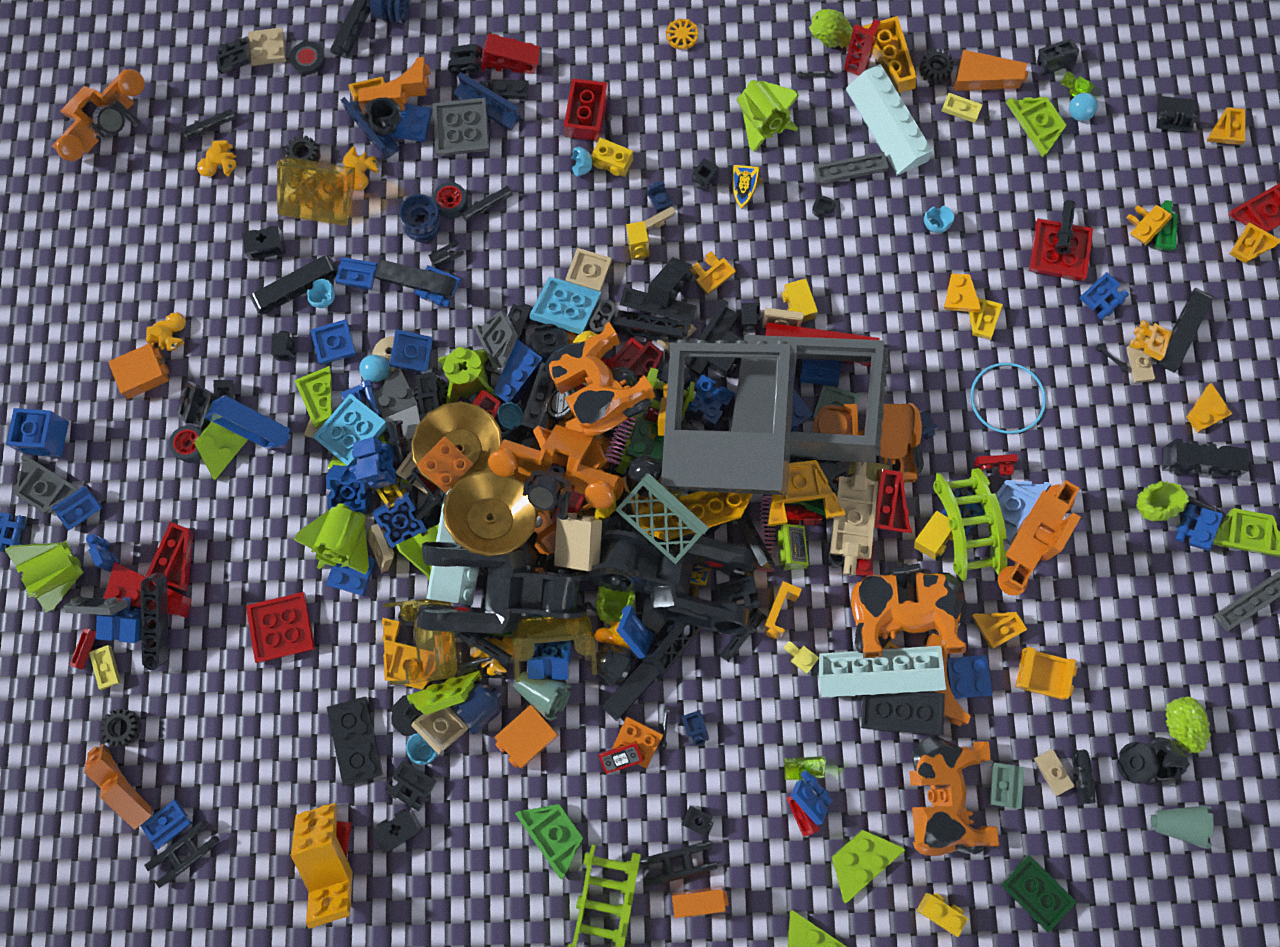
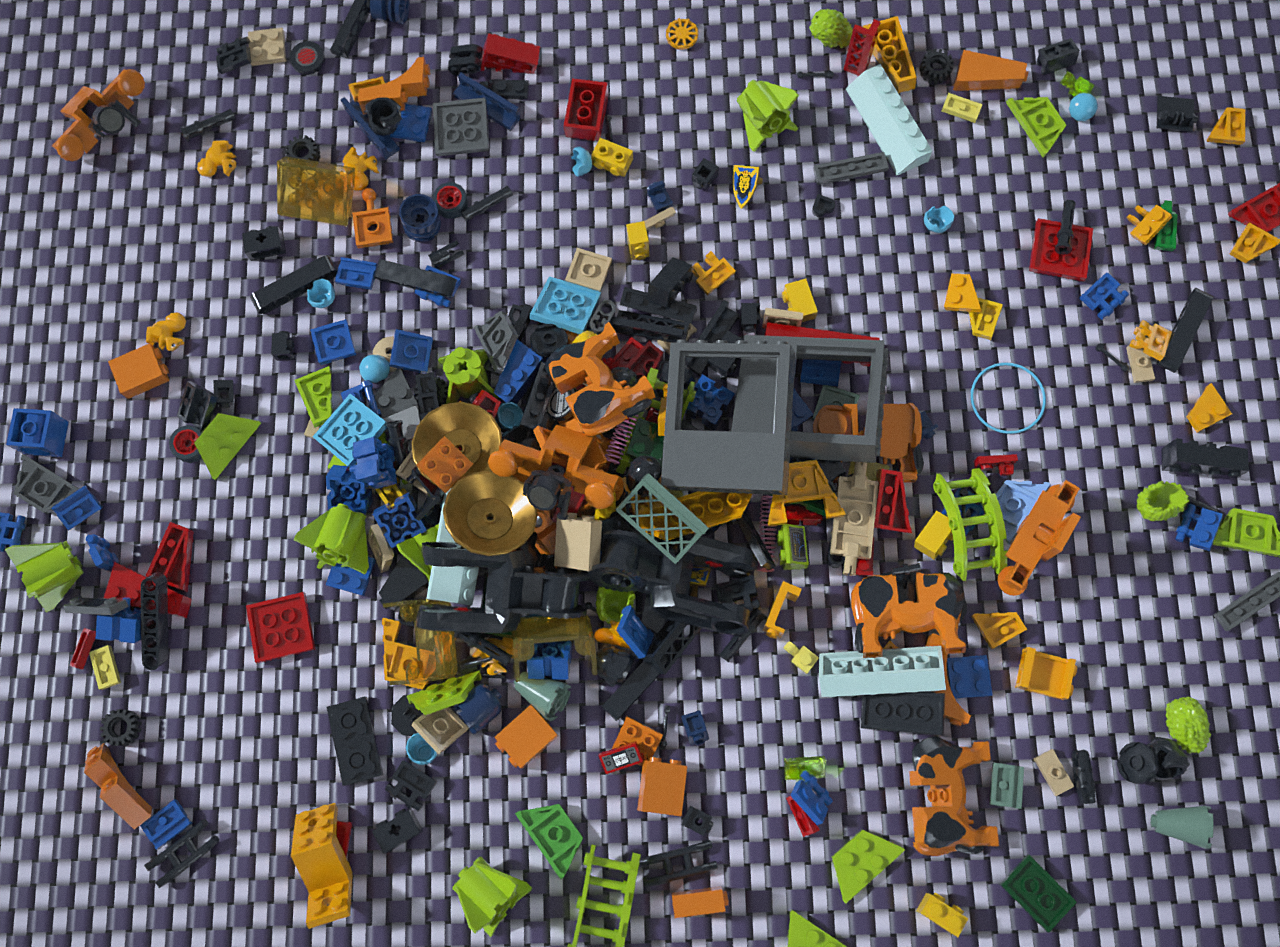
(248, 423): blue window -> none
(364, 219): none -> orange plate
(403, 583): none -> black slope
(487, 895): none -> lime brick
(662, 787): none -> orange brick

